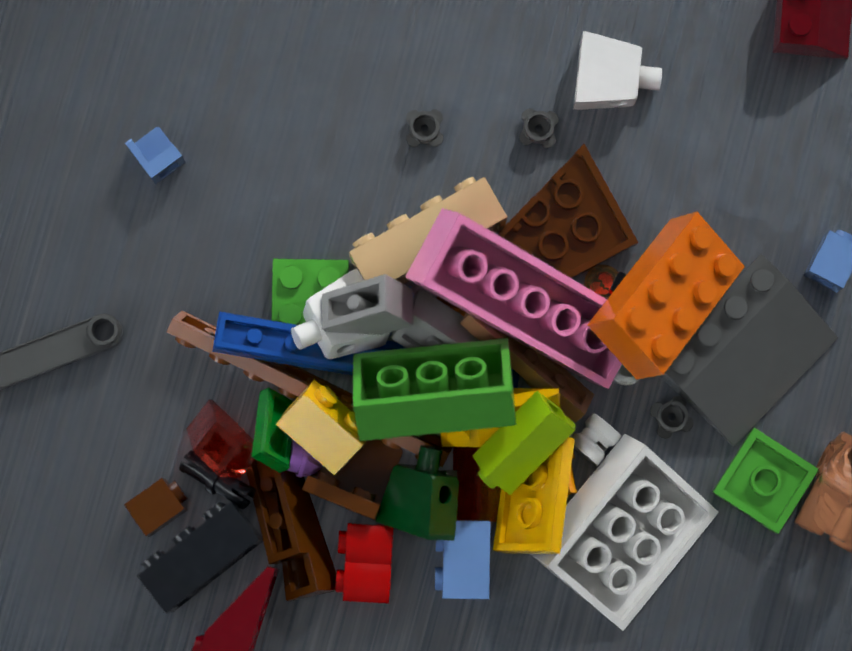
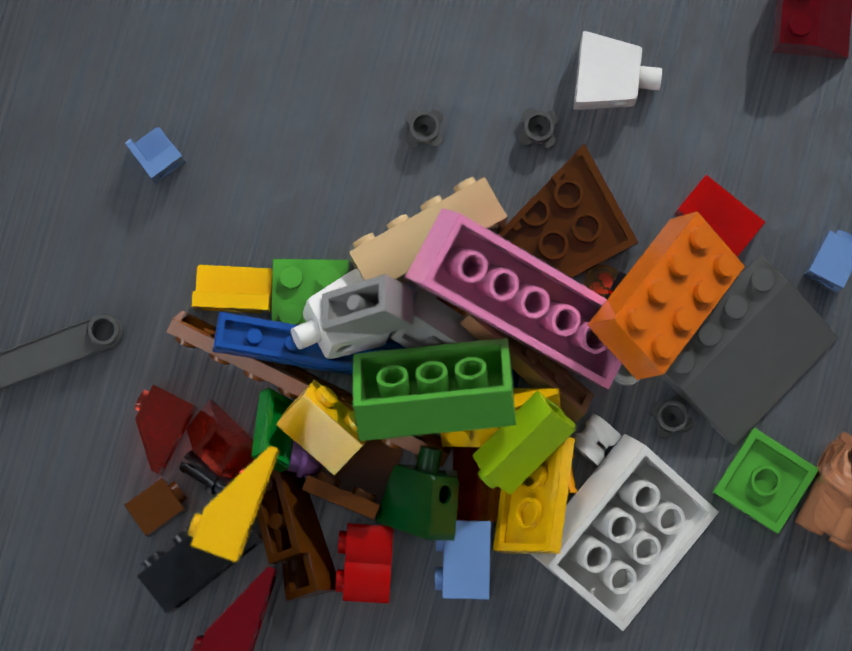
(161, 424): none -> clear red slope
(230, 515): none -> yellow slope
(233, 289): none -> yellow panel
(723, 213): none -> red brick

